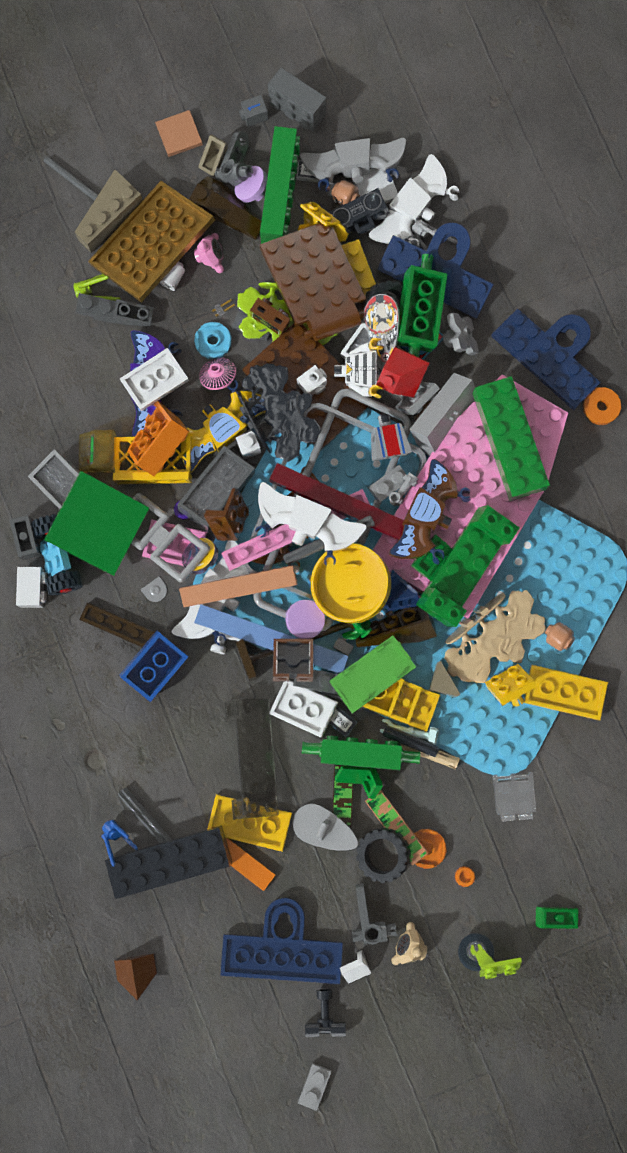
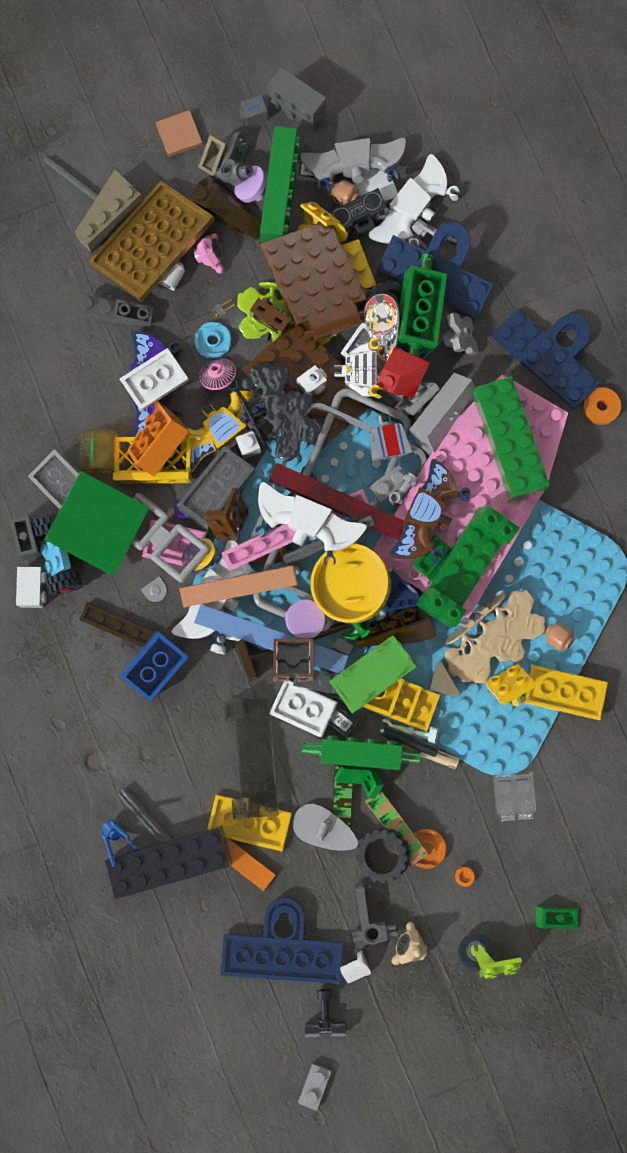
(84, 287): lime plant -> none
(136, 973): reddish brown slope -> none

